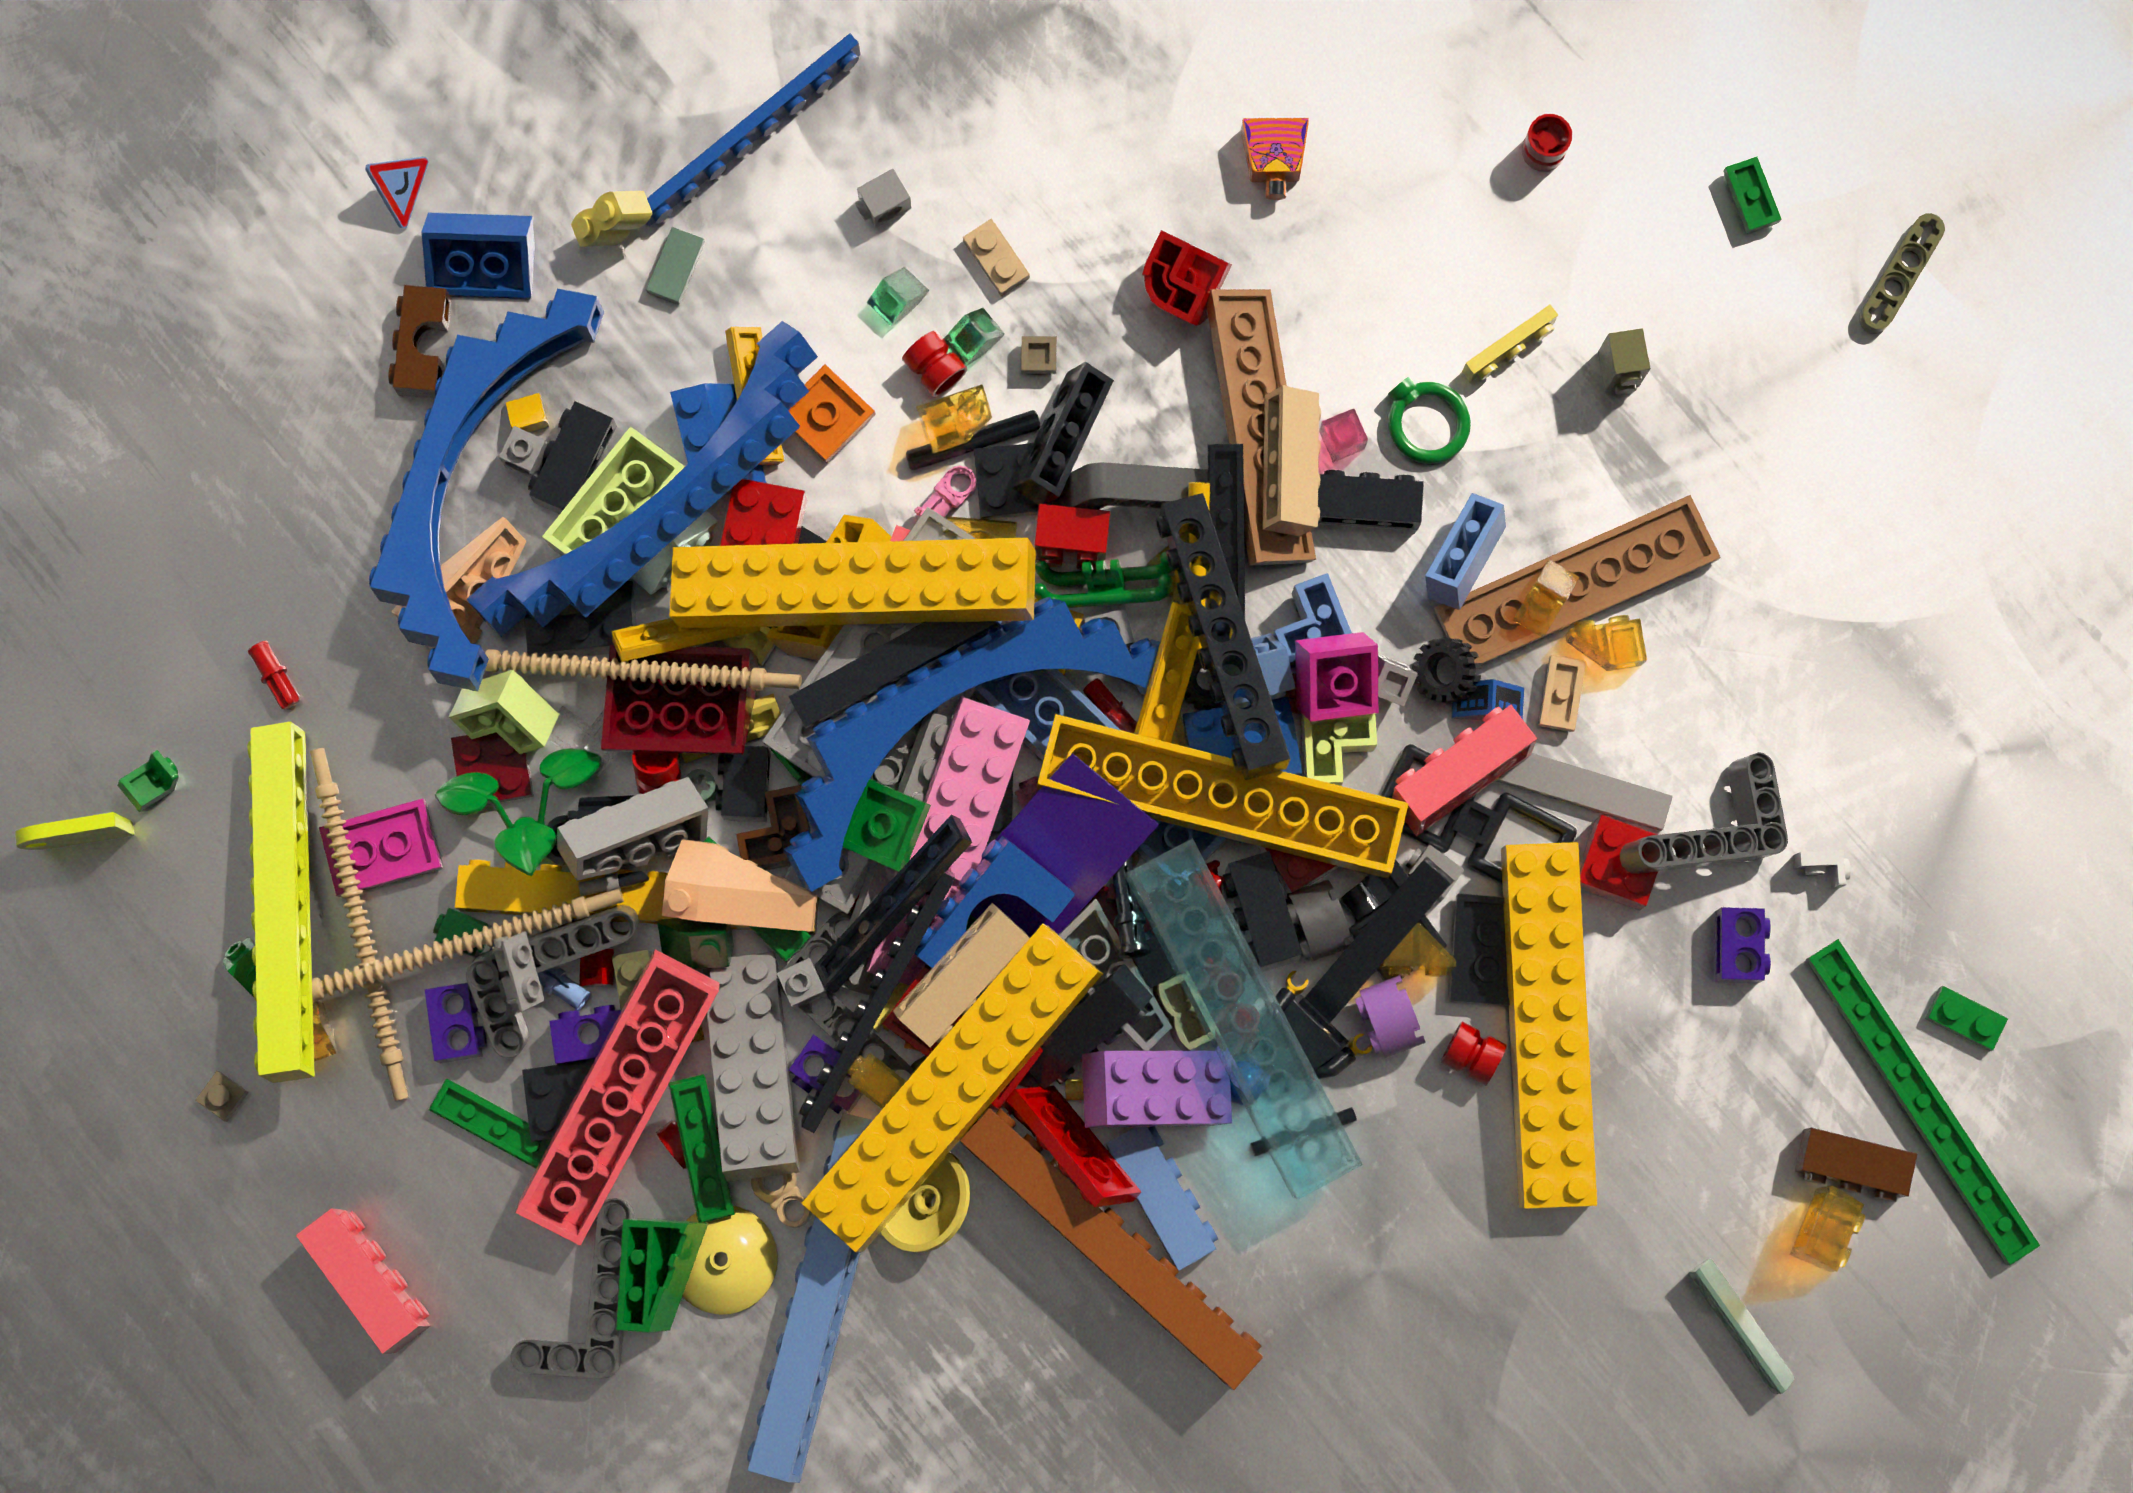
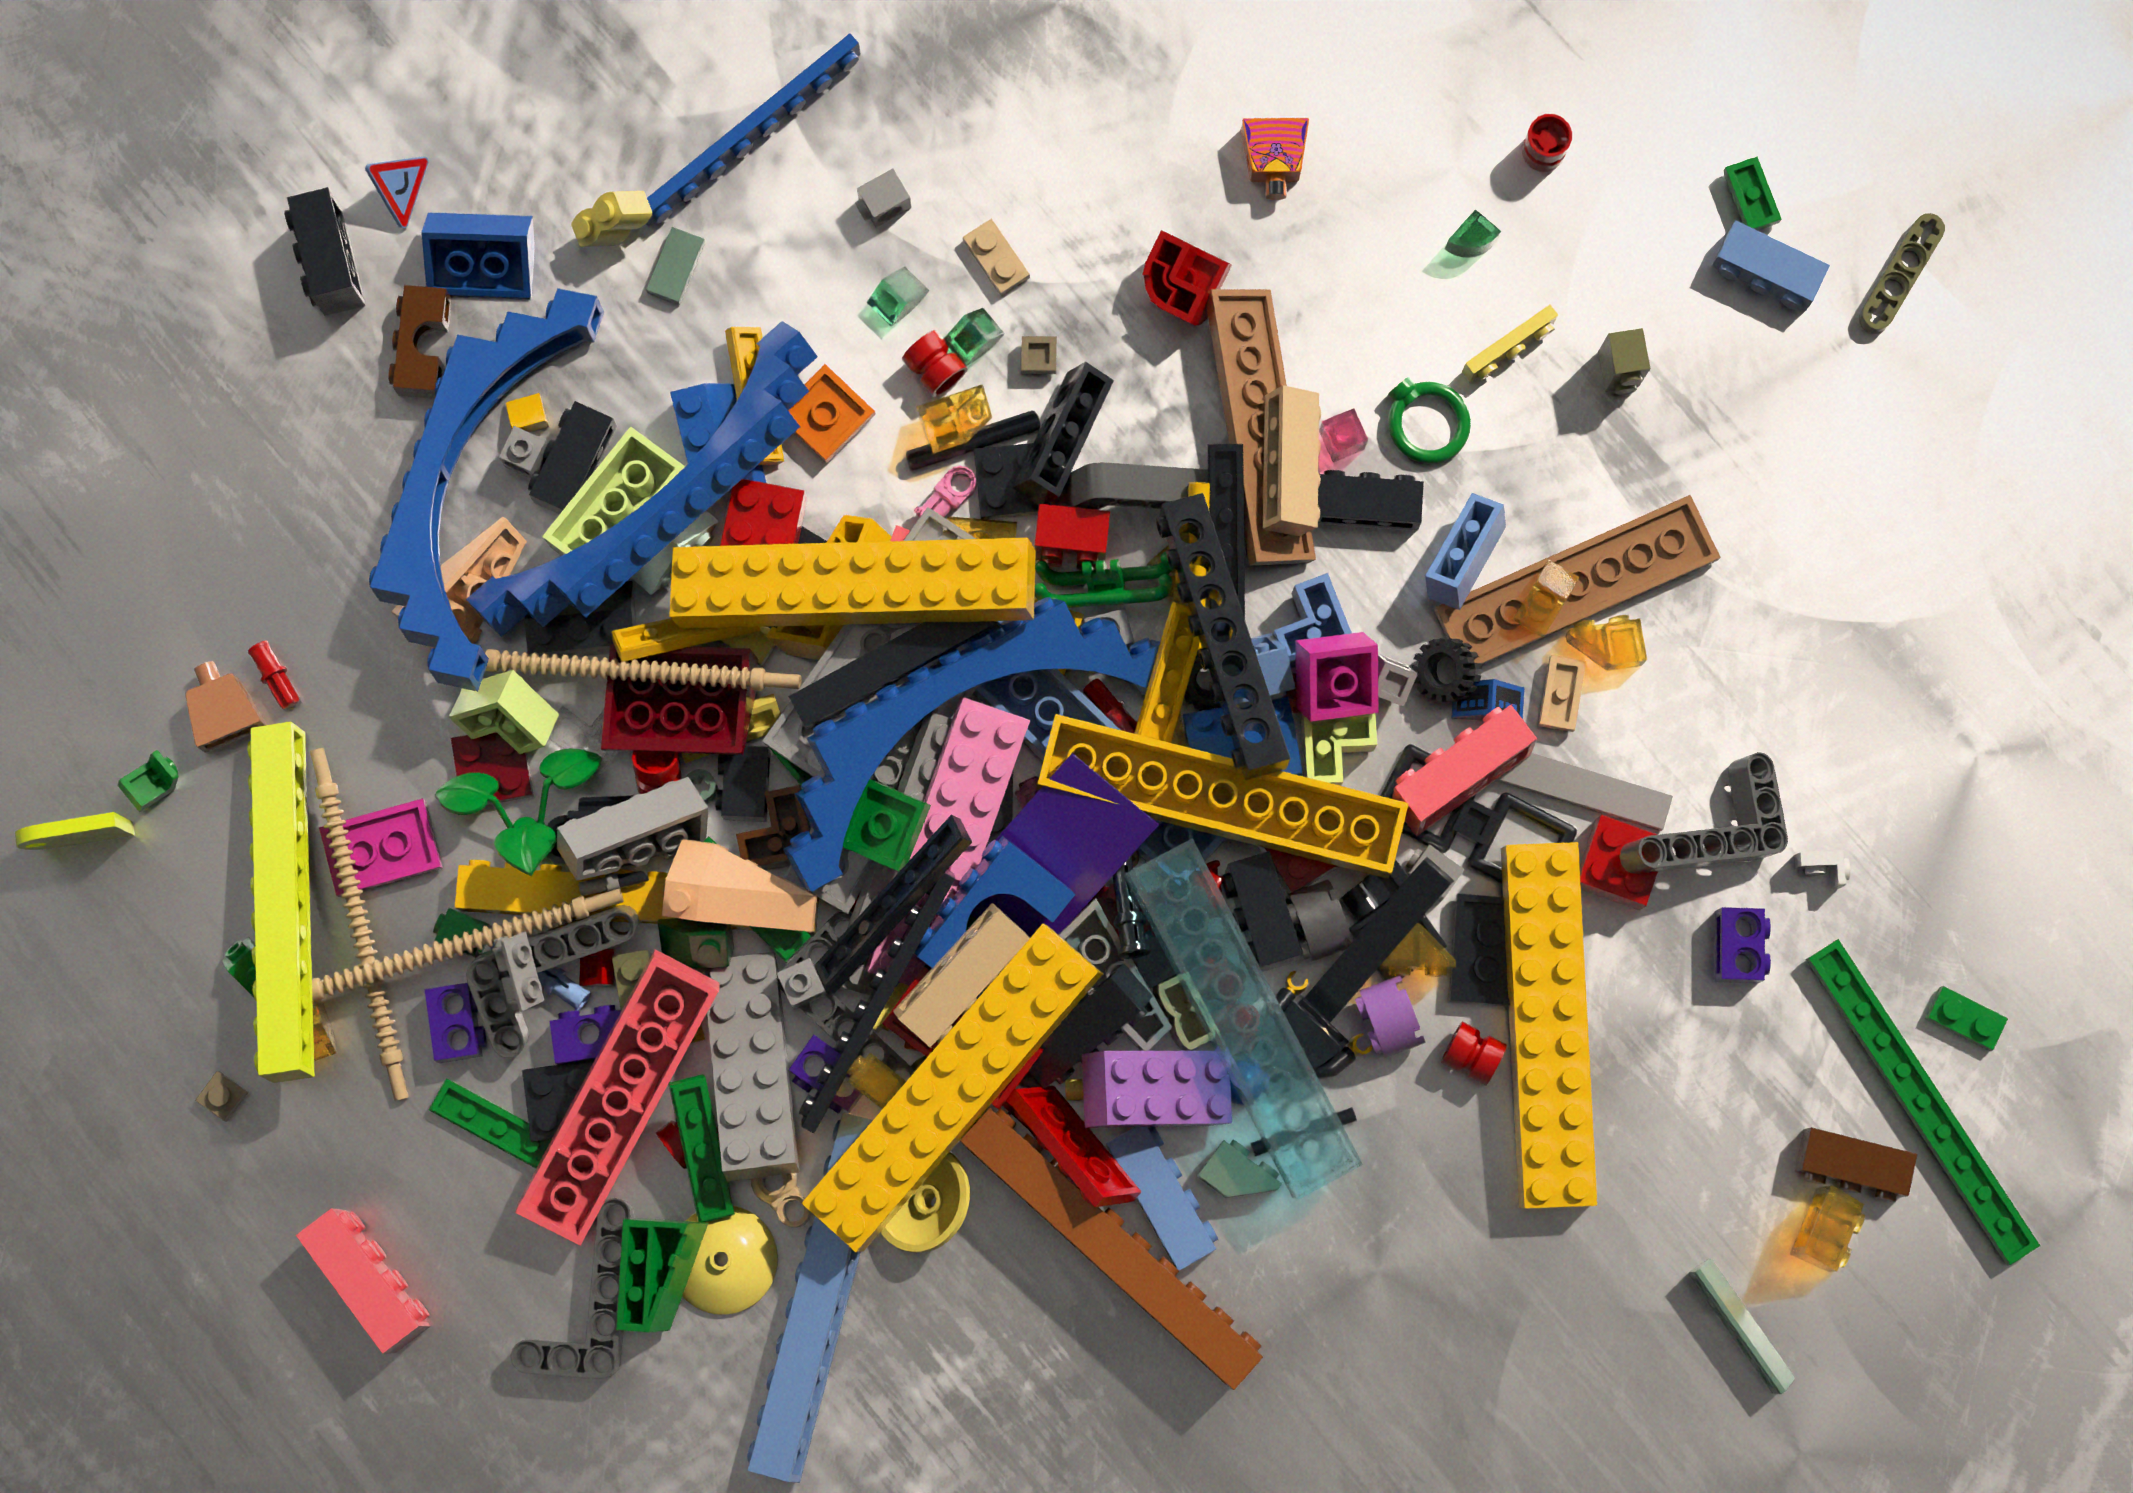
(220, 708): none -> nougat torso
(324, 251): none -> black brick
(1235, 1174): none -> sand green slope
(1473, 236): none -> clear green brick
(1770, 266): none -> medium blue brick

